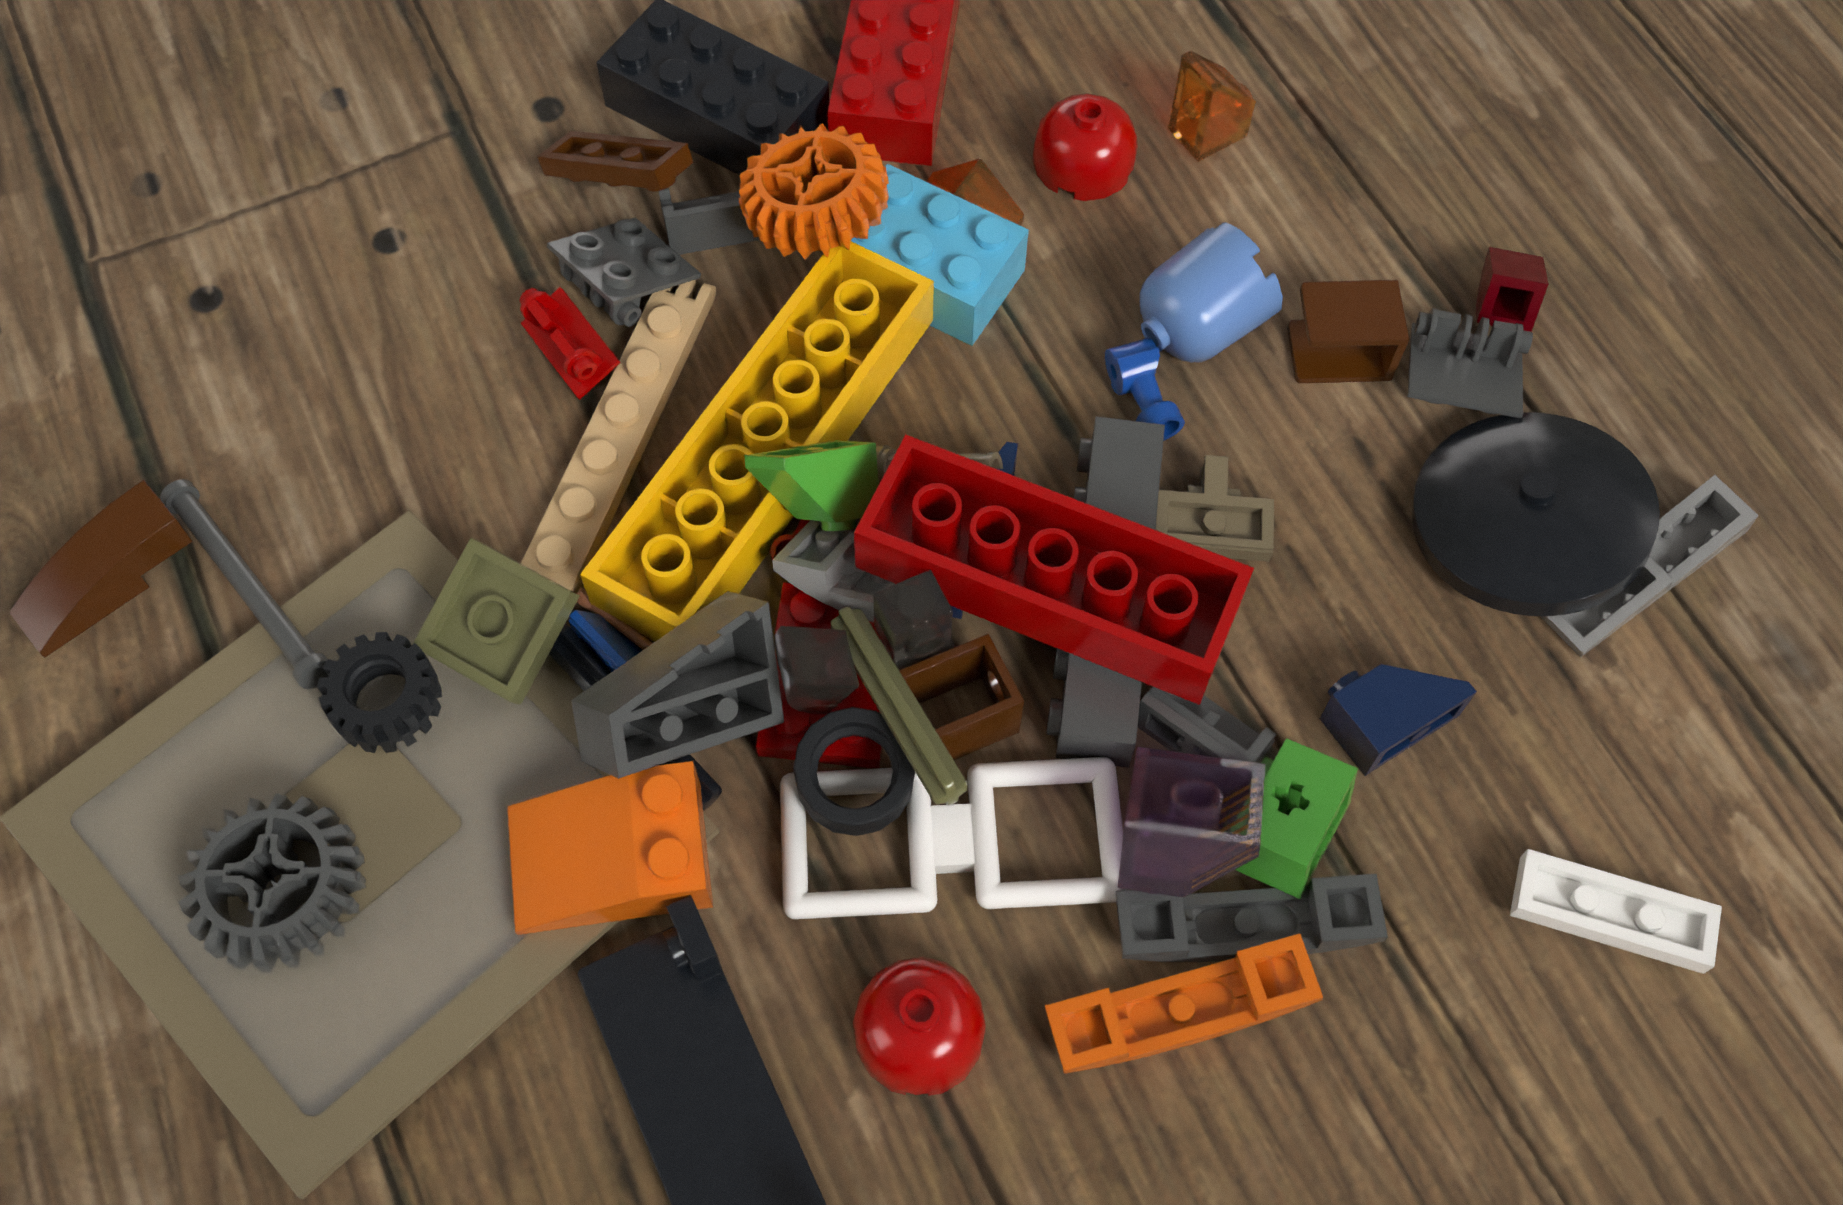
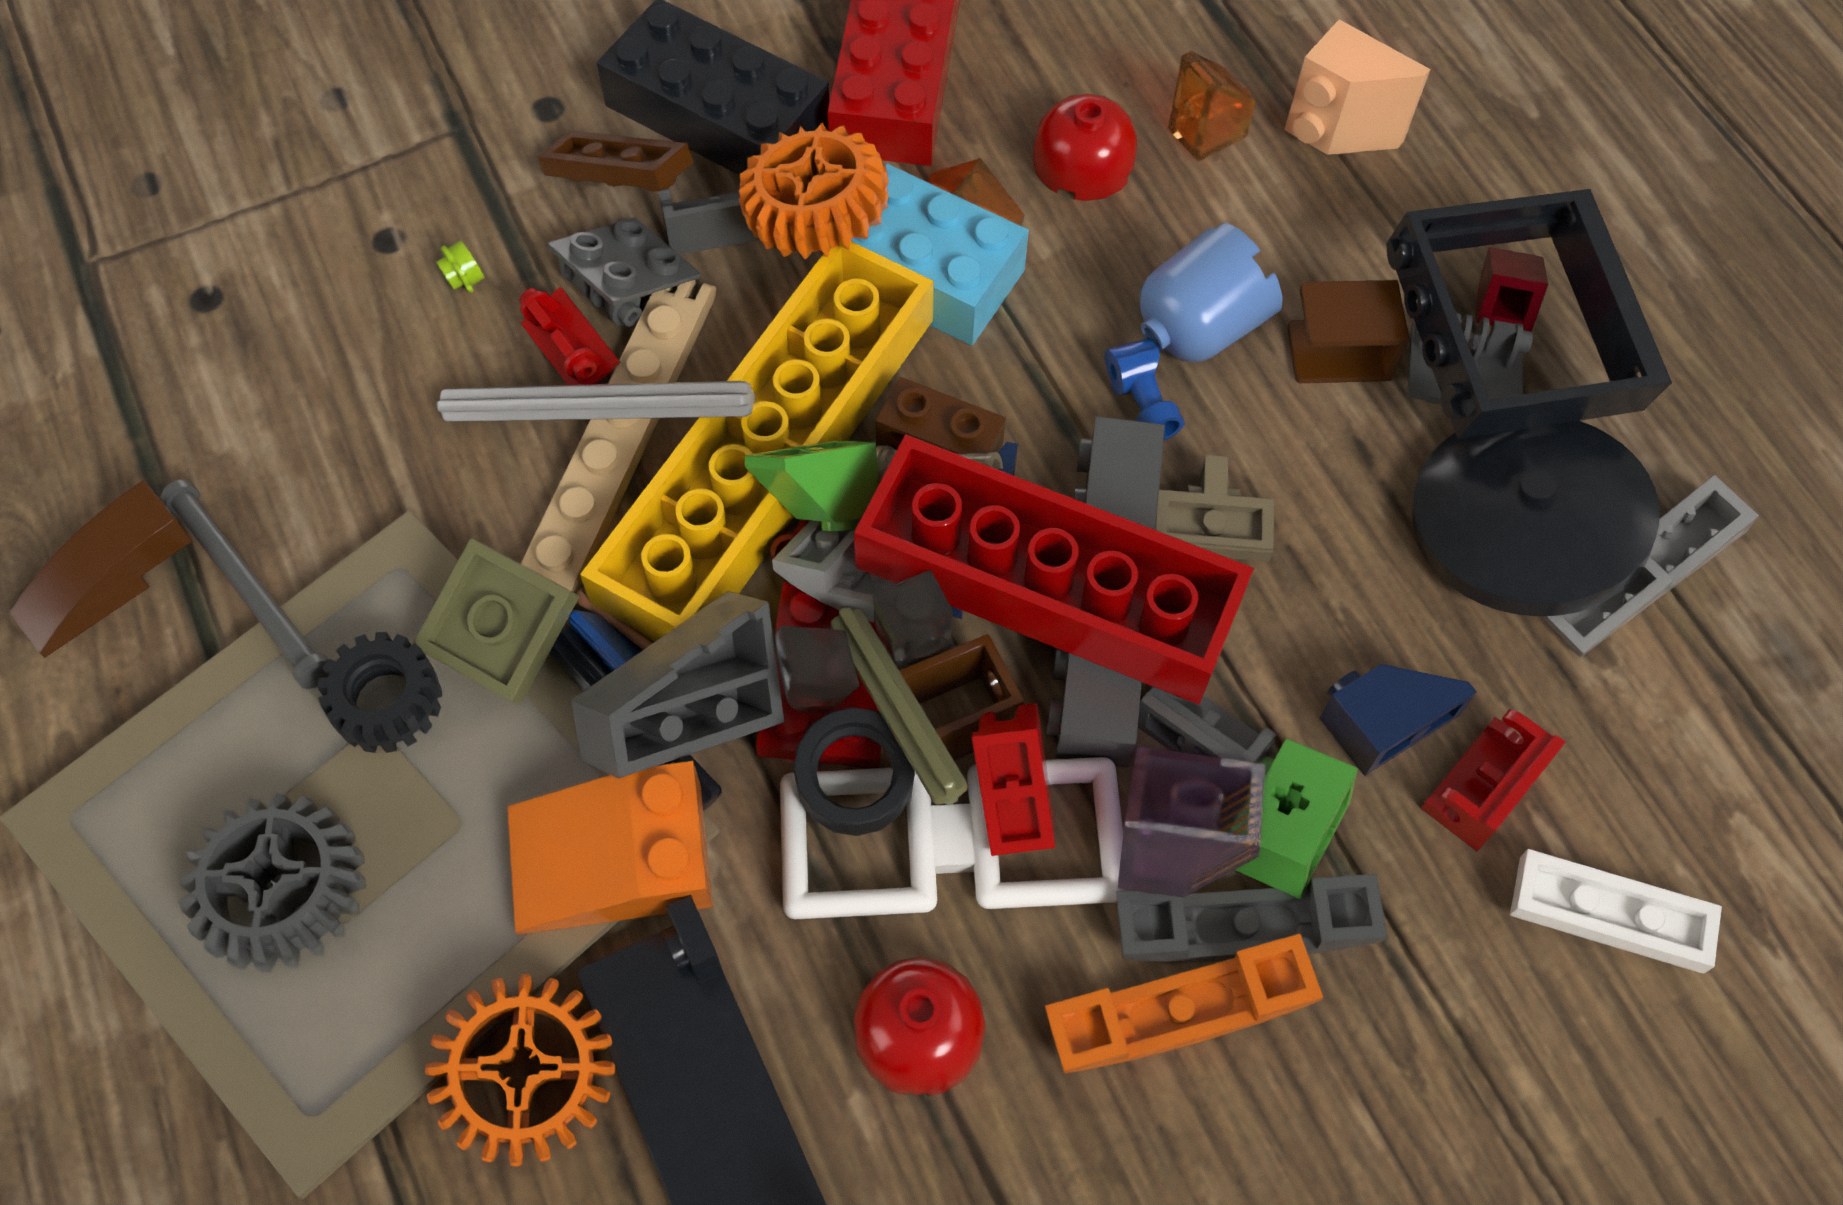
(459, 267): none -> lime plate
(461, 1069): none -> orange gear
(597, 401): none -> light grey axle
(937, 420): none -> reddish brown brick
(1014, 782): none -> red hinge
(1355, 94): none -> light nougat slope
(1492, 777): none -> red hinge
(1597, 283): none -> black window

